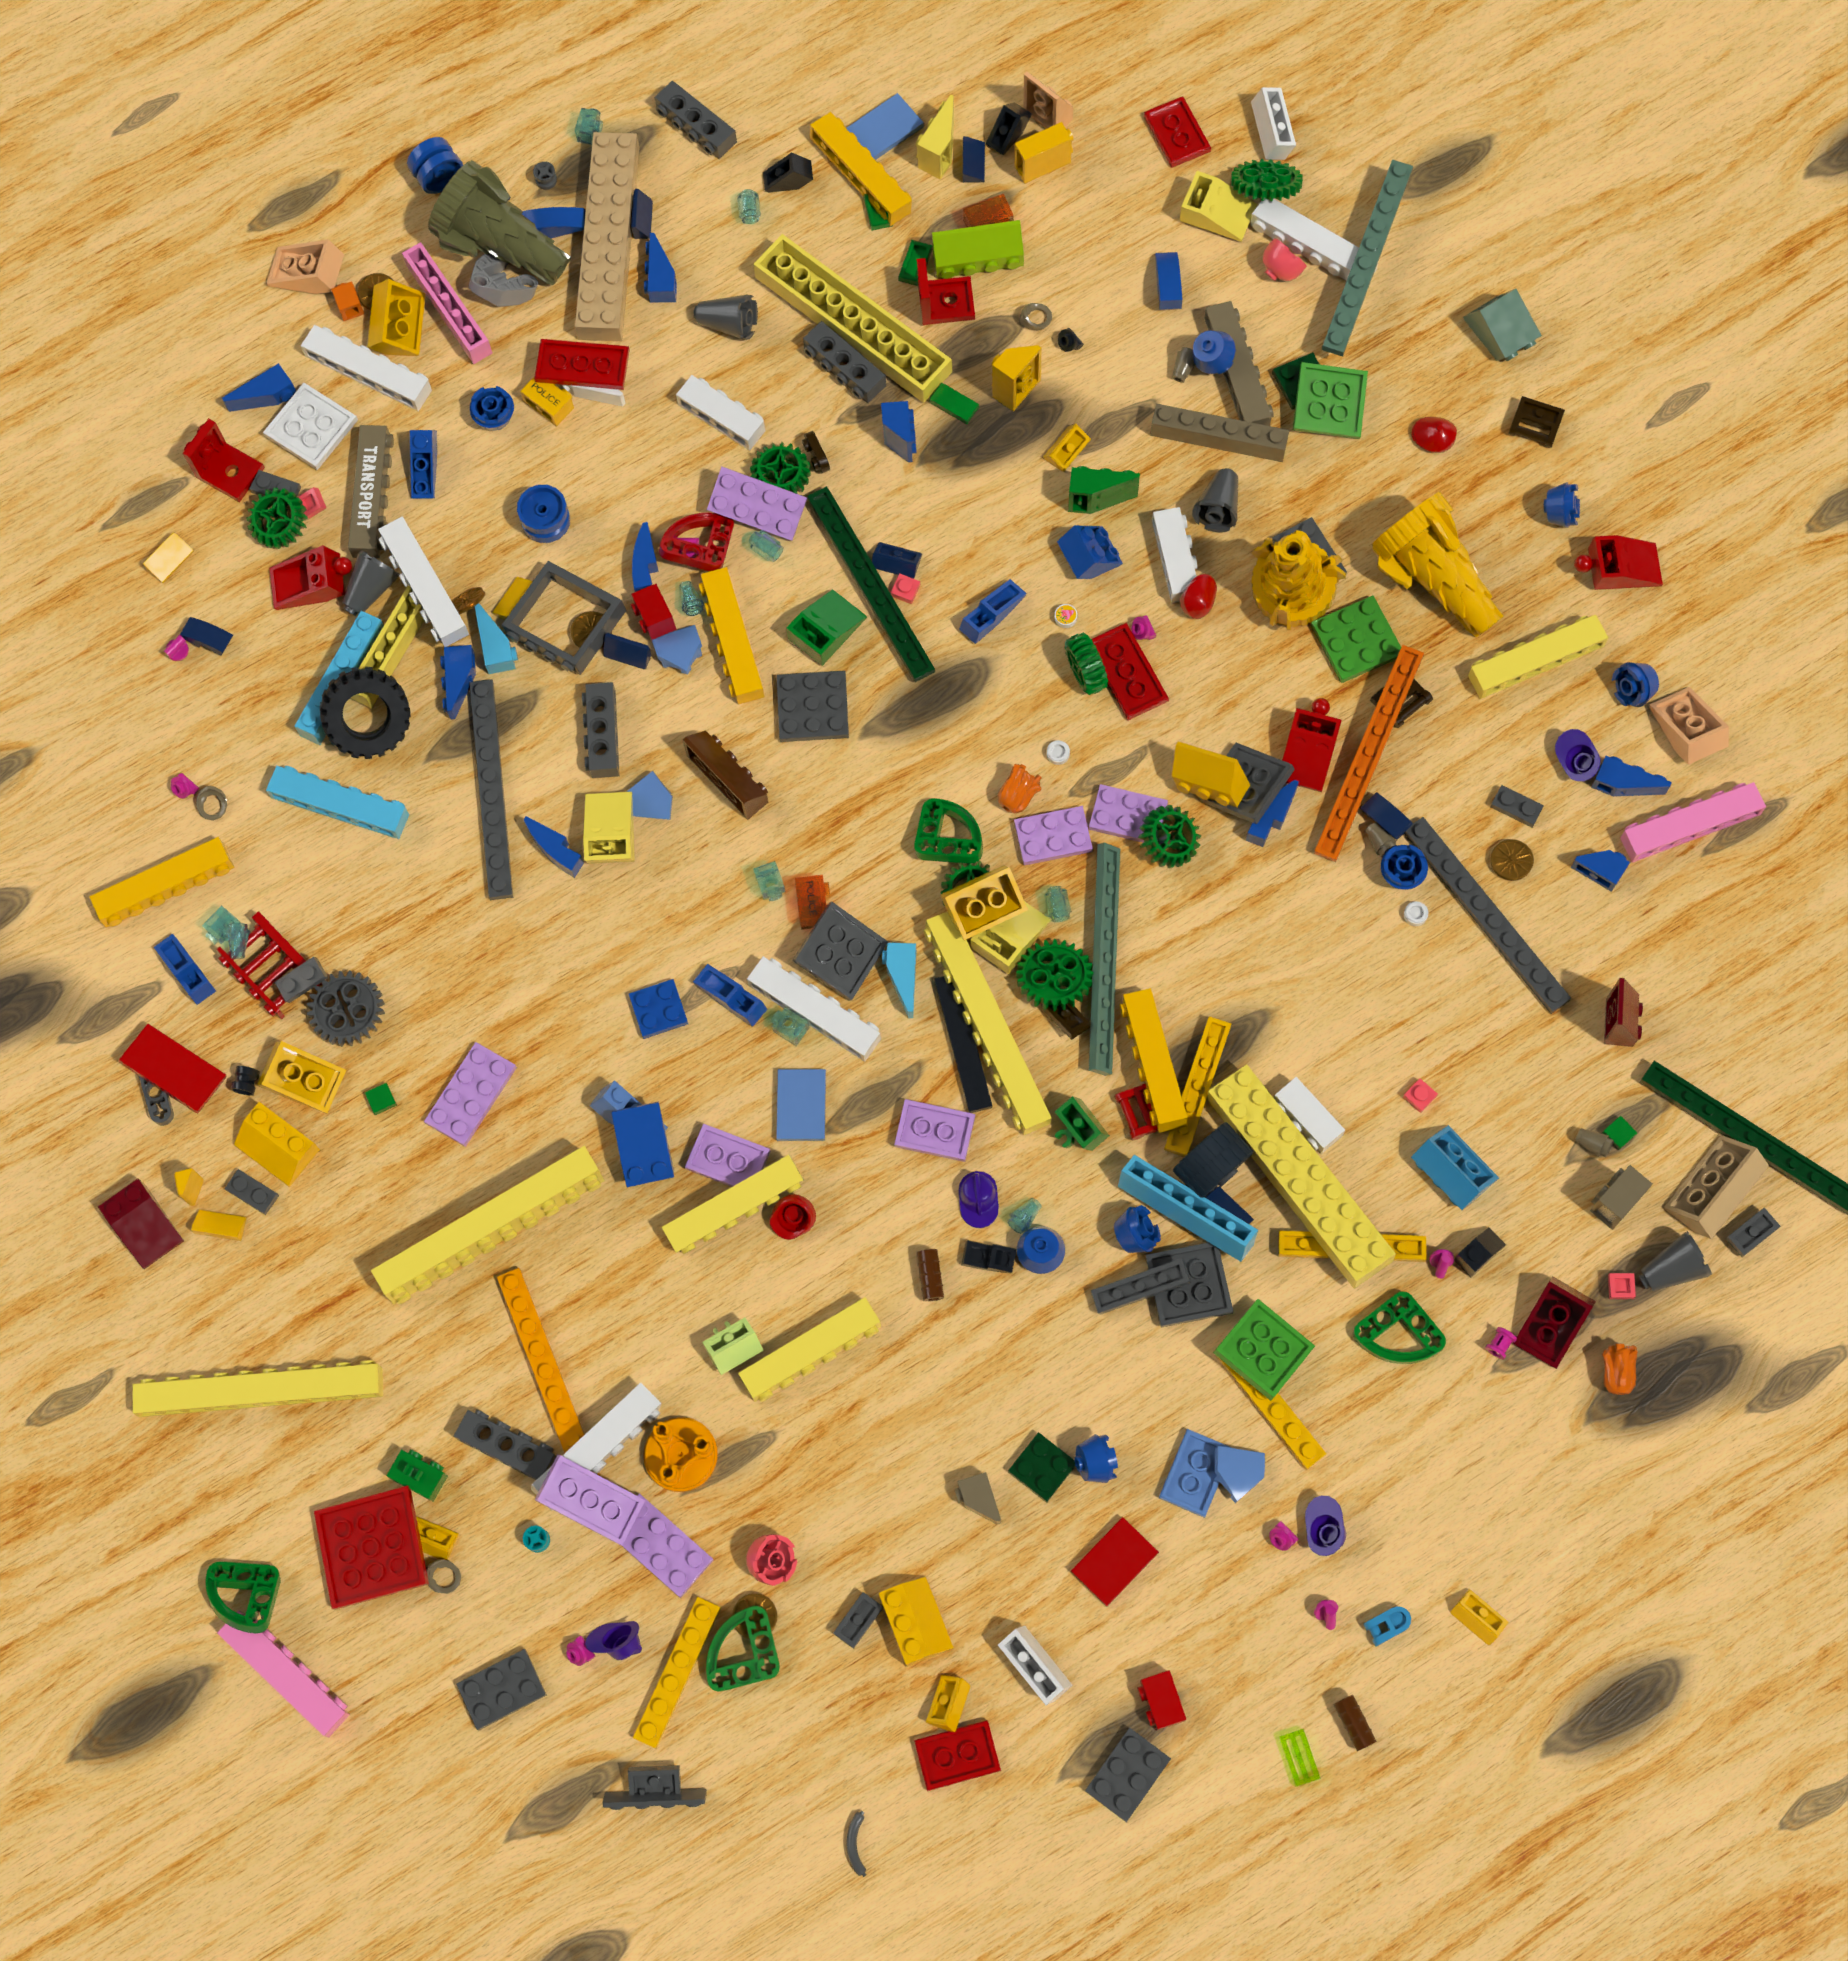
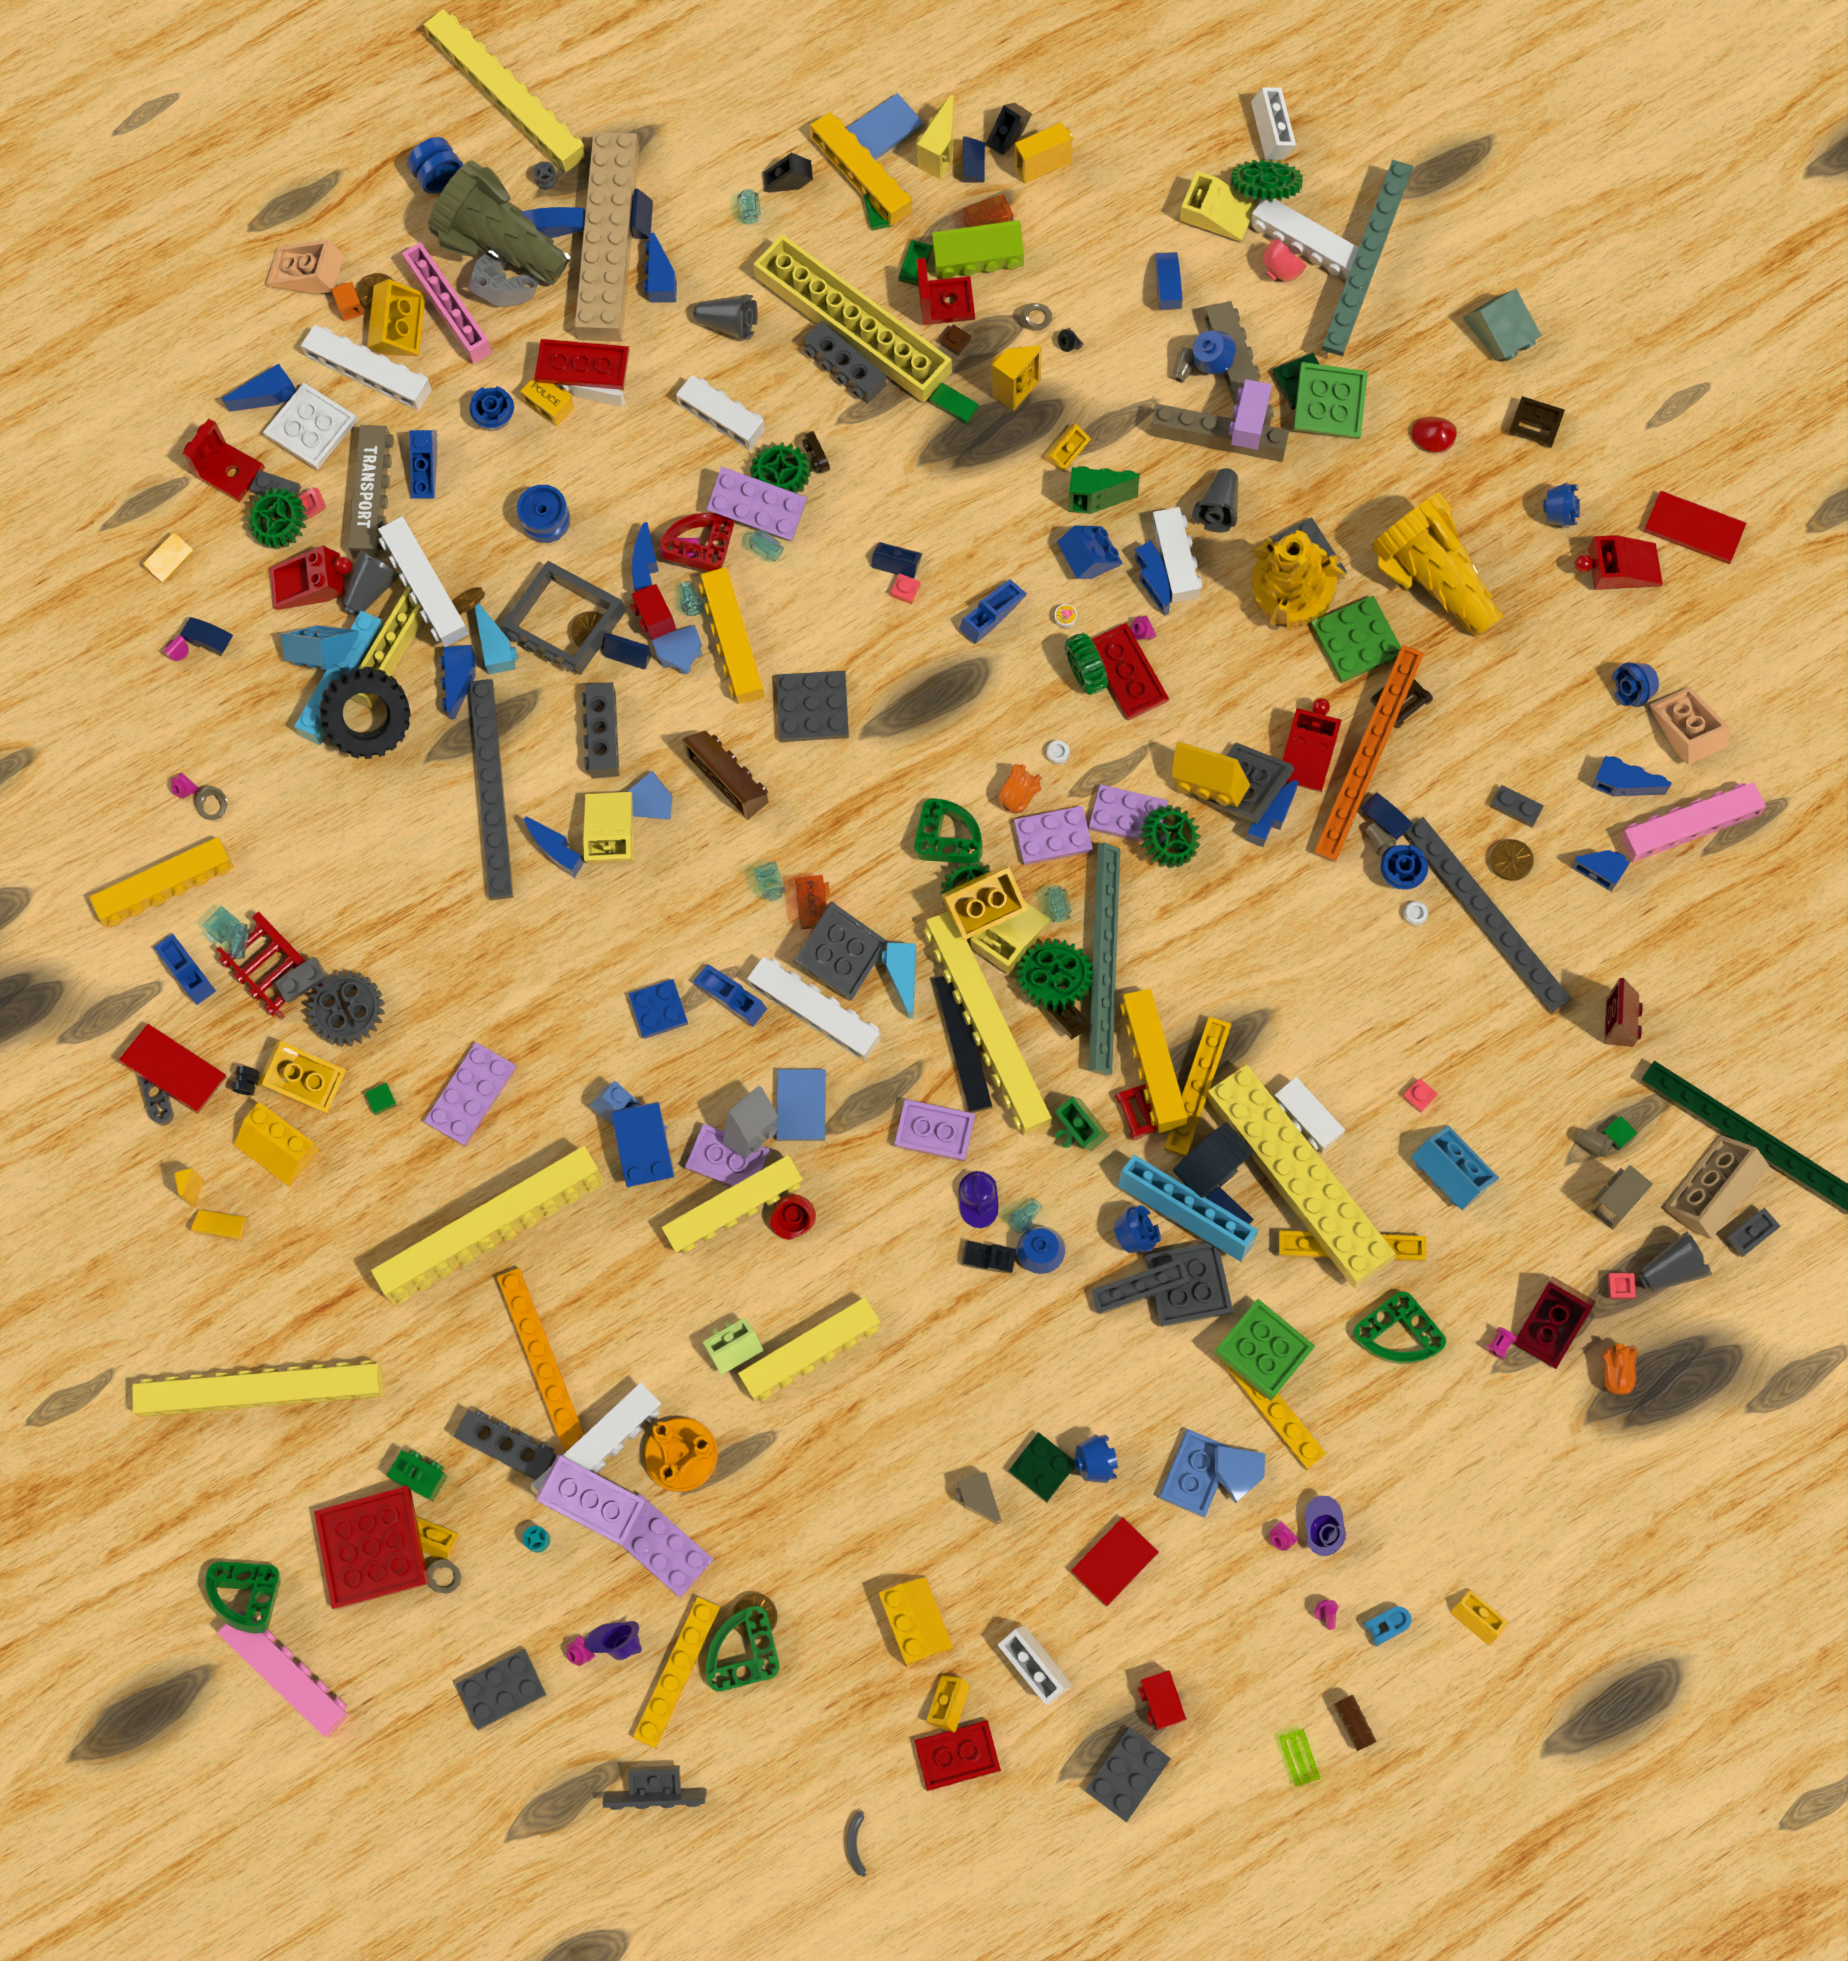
(141, 1223): dark red slope -> none
(251, 1192): dark grey plate -> none
(318, 645): none -> dark azure slope
(337, 801): medium azure brick -> none
(504, 90): none -> light yellow brick
(511, 597): yellow slope -> none
(587, 123): clear light blue brick -> none
(691, 109): dark grey brick -> none
(750, 1123): none -> light grey slope
(771, 1559): coral cylinder -> none
(791, 1033): clear light blue brick -> none
(825, 626): green slope -> none
(858, 1620): dark grey plate -> none
(871, 584): dark green plate -> none
(899, 428): blue slope -> none
(930, 1275): reddish brown axle -> none
(955, 340): none -> reddish brown plate
(1045, 104): light nougat slope -> none
(1153, 575): none -> blue slope
(1177, 132): red tile -> none
(1199, 596): red hat -> none
(1250, 414): none -> lavender brick
(1441, 1261): dark pink plate -> none
(1479, 1252): black slope -> none
(1537, 656): light yellow brick -> none
(1577, 755): dark purple piece -> none
(1695, 527): none -> red tile

